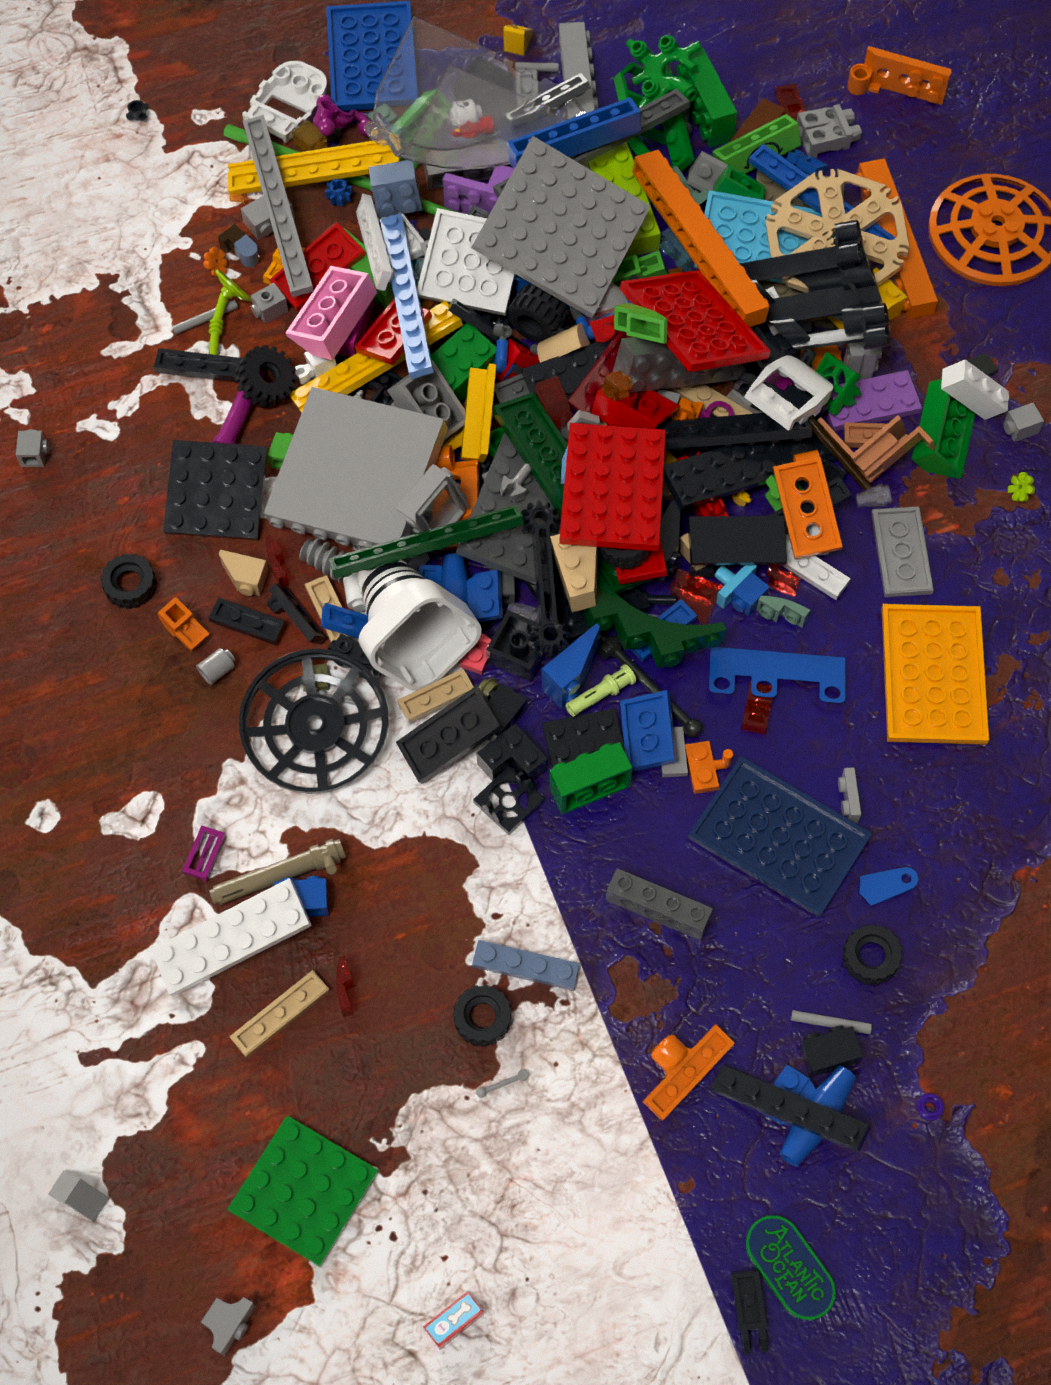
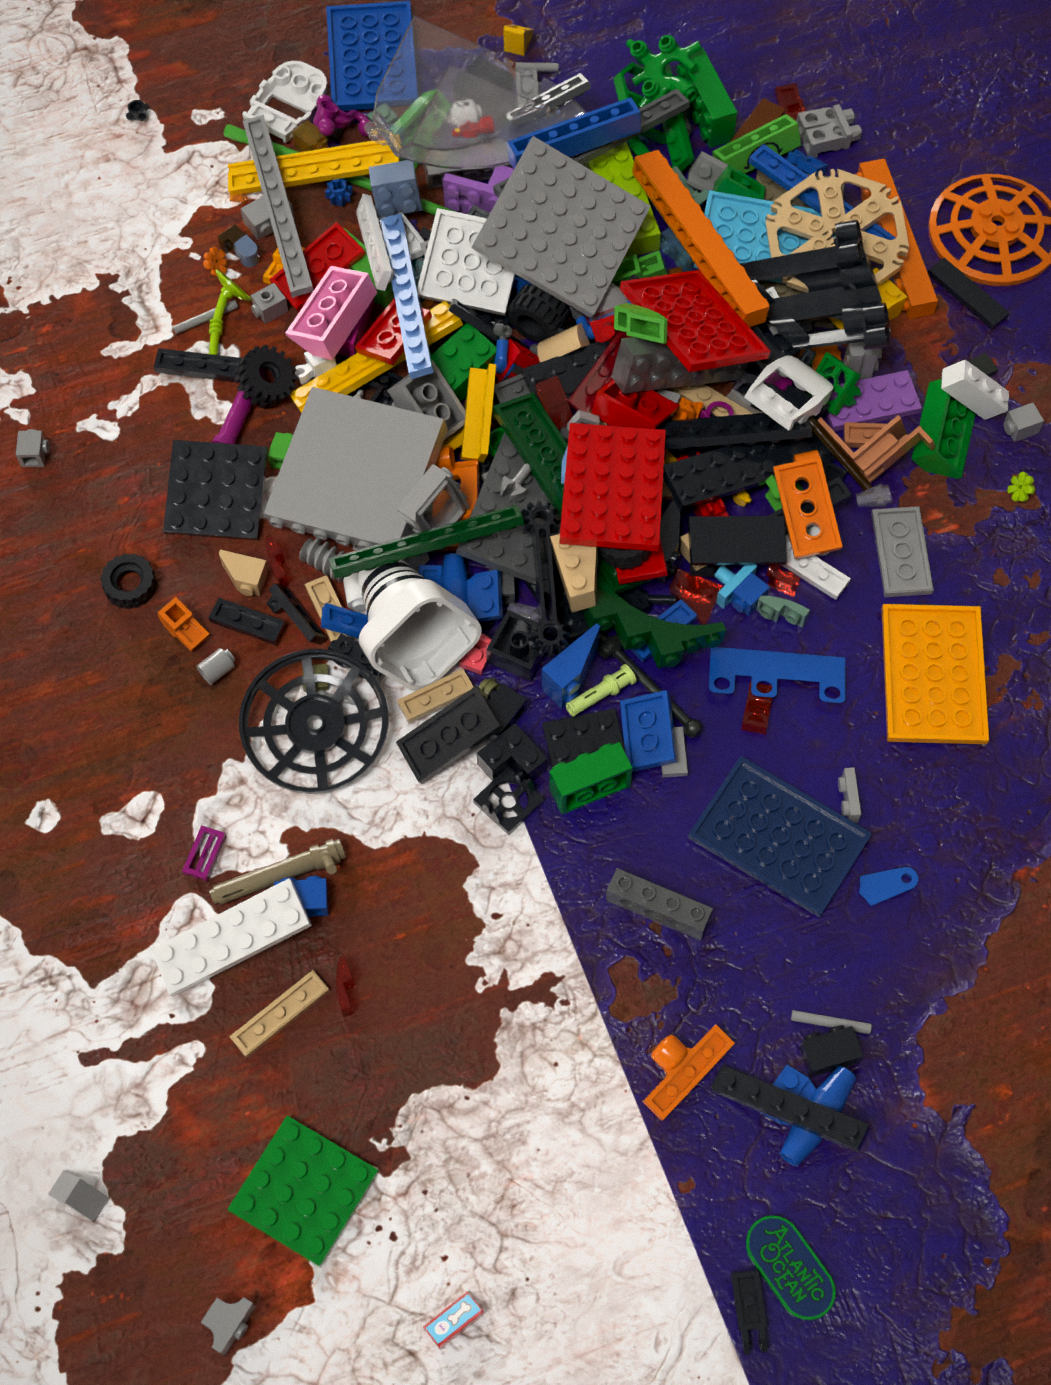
(480, 995): black tyre -> none
(522, 1076): light grey hinge -> none
(525, 965): sand blue plate -> none
(576, 58): light grey brick -> none
(617, 385): clear orange gear -> none
(703, 767): orange plate -> none
(871, 77): orange hinge -> none
(883, 938): black tyre -> none
(932, 1099): dark purple plate -> none
(968, 293): none -> black tile

